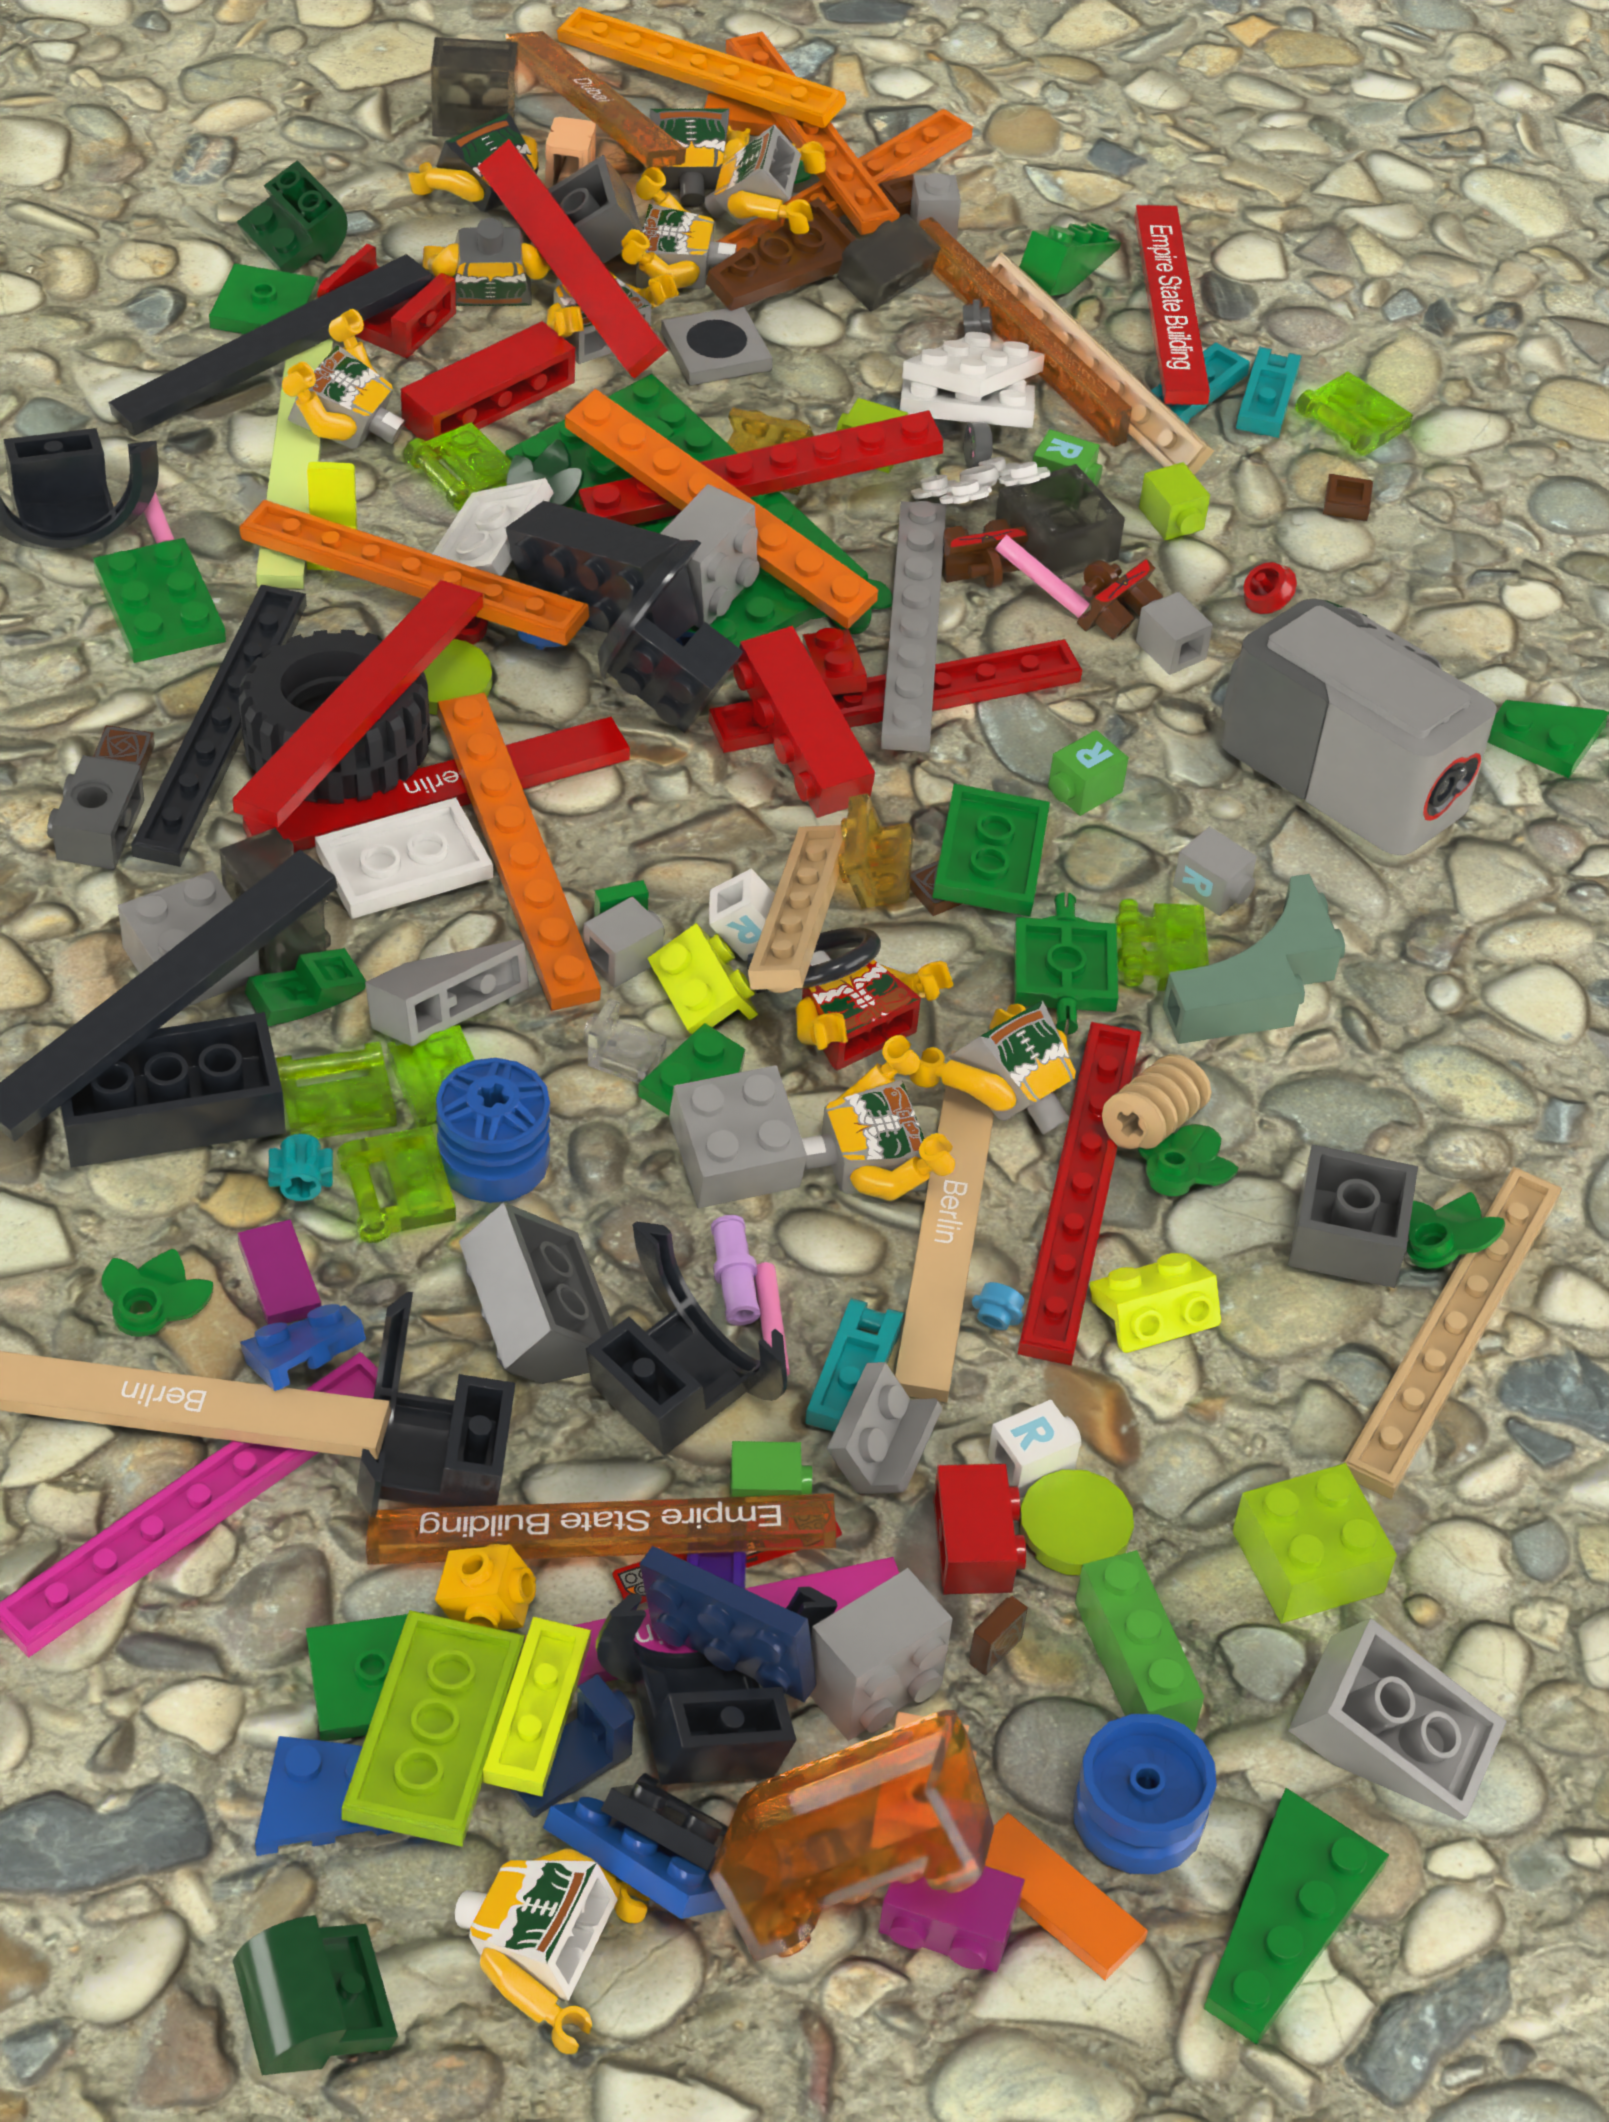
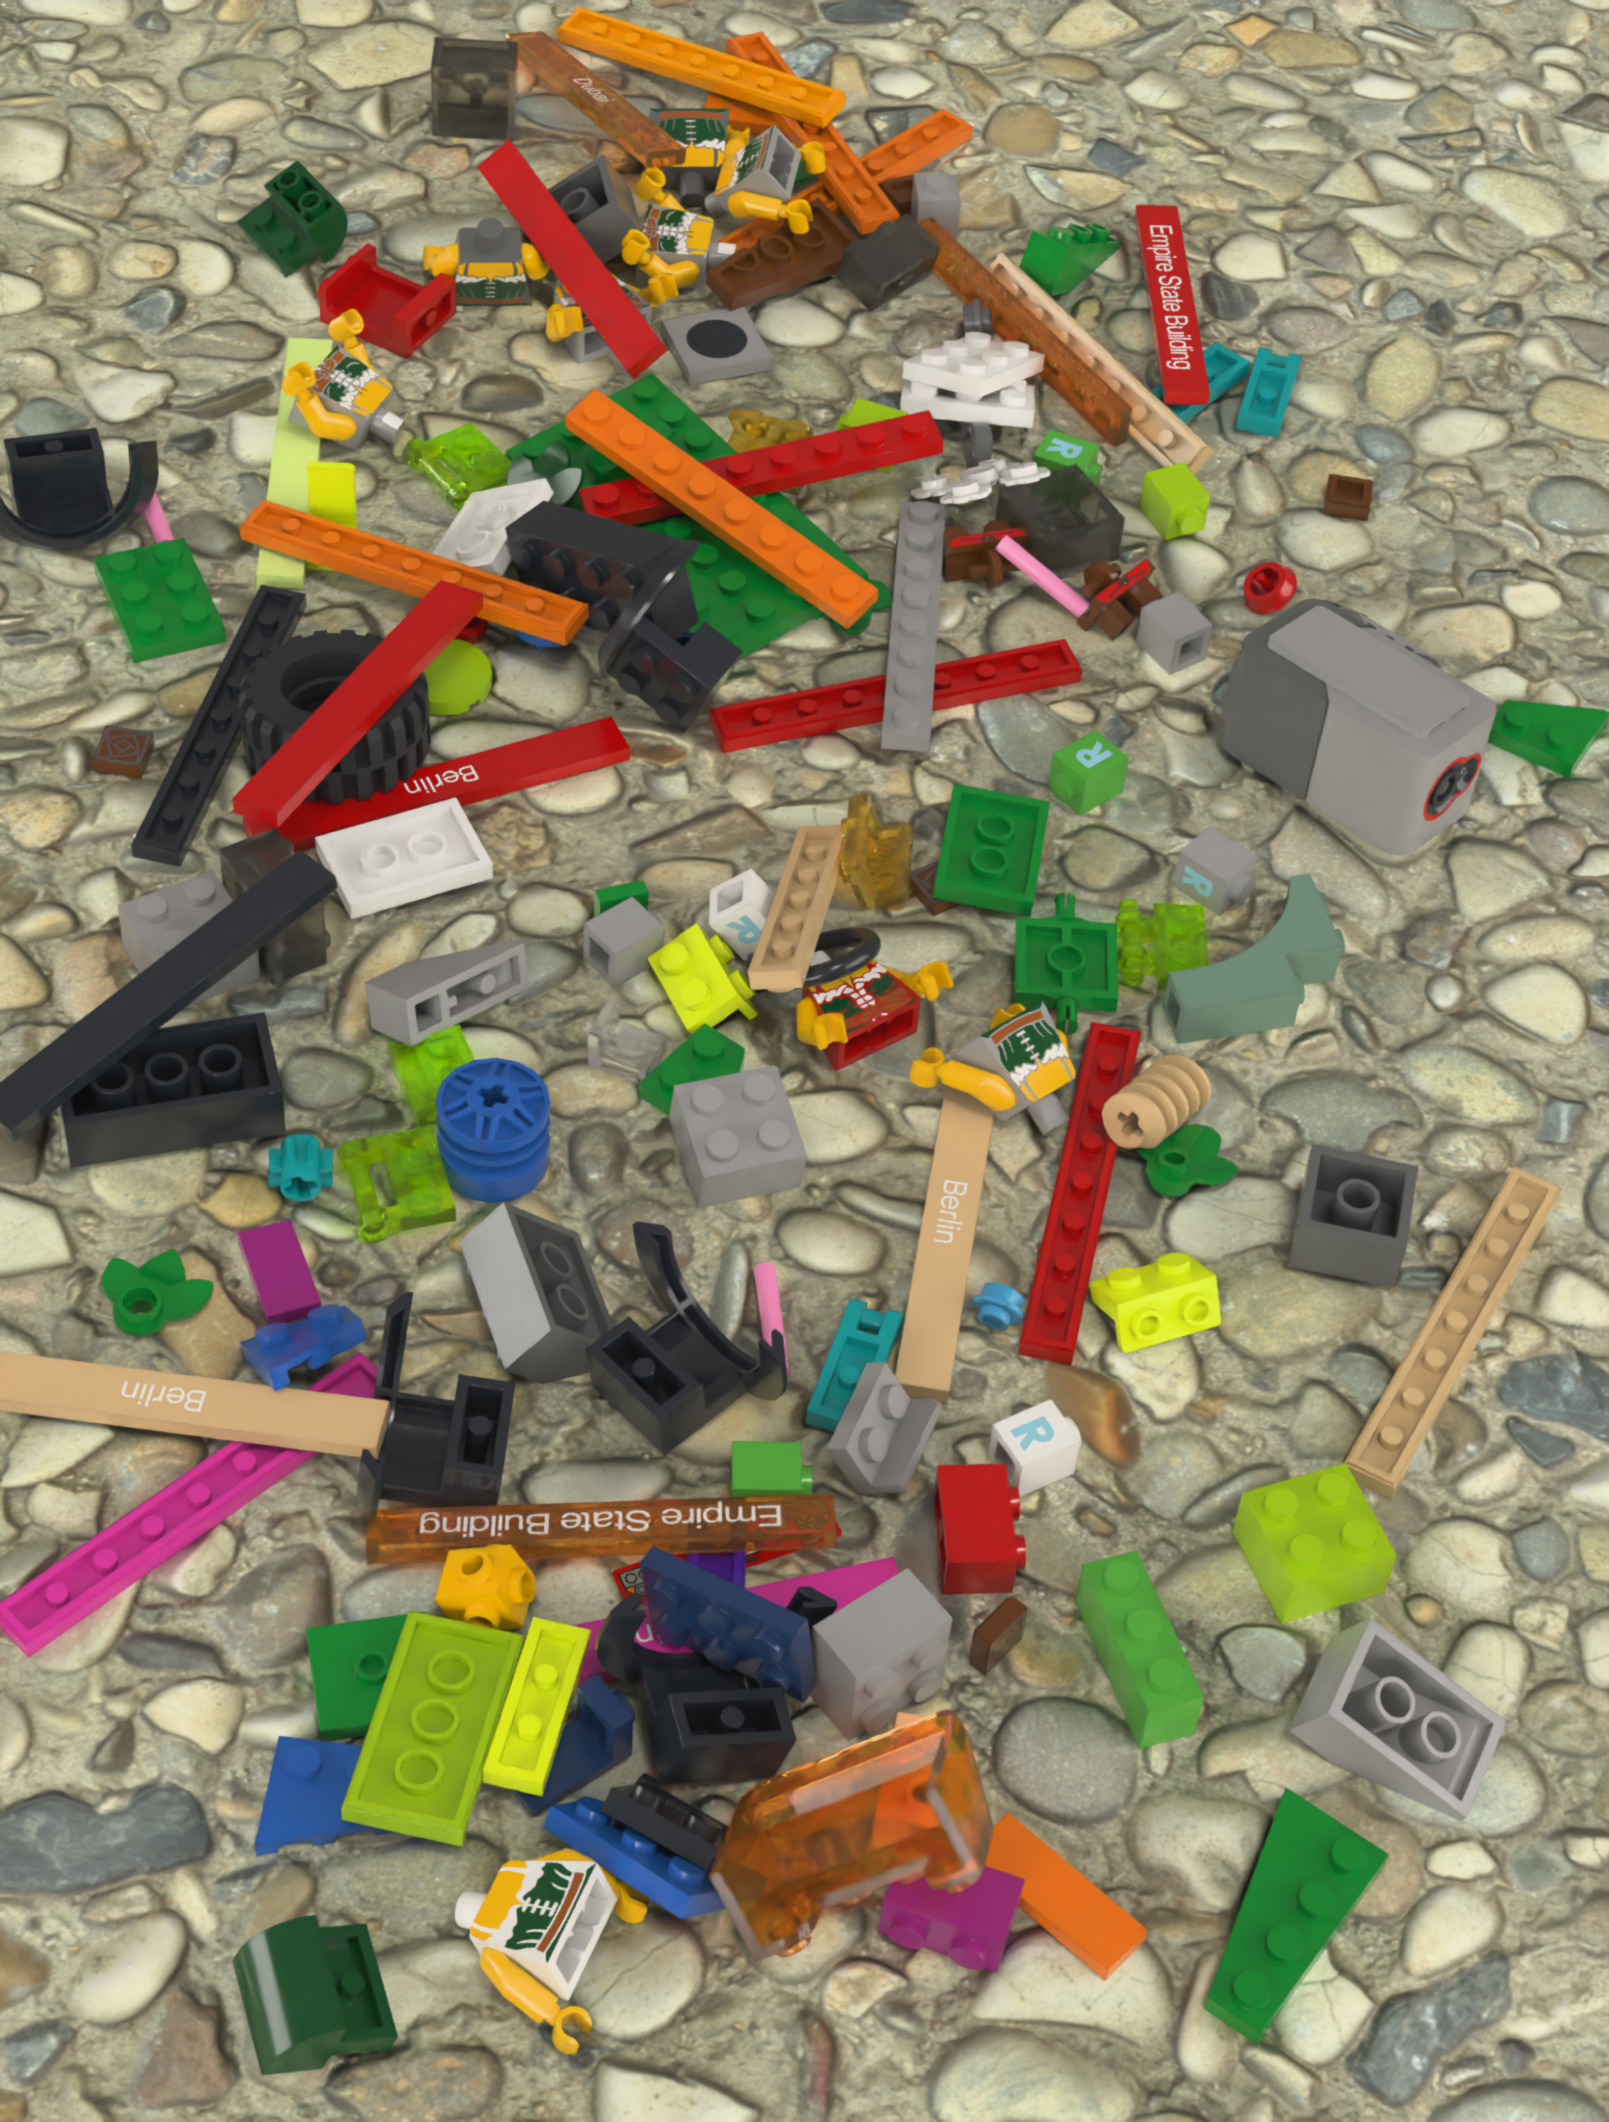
(97, 812): dark grey brick -> none
(259, 296): green plate -> none
(266, 345): black tile -> none
(315, 985): green slope -> none
(337, 1105): clear neon green plate -> none
(461, 156): torso -> none
(489, 383): red brick -> none
(519, 852): orange plate -> none
(568, 148): light nougat brick -> none
(726, 553): light grey brick -> none
(735, 1270): lavender pin -> none
(803, 721): red brick -> none
(836, 660): red plate -> none
(875, 1135): torso -> none
(1075, 1520): lime tile -> none
(1144, 1793): blue wheel -> none
(1355, 412): clear neon green plate -> none
(1452, 1230): green plate -> none

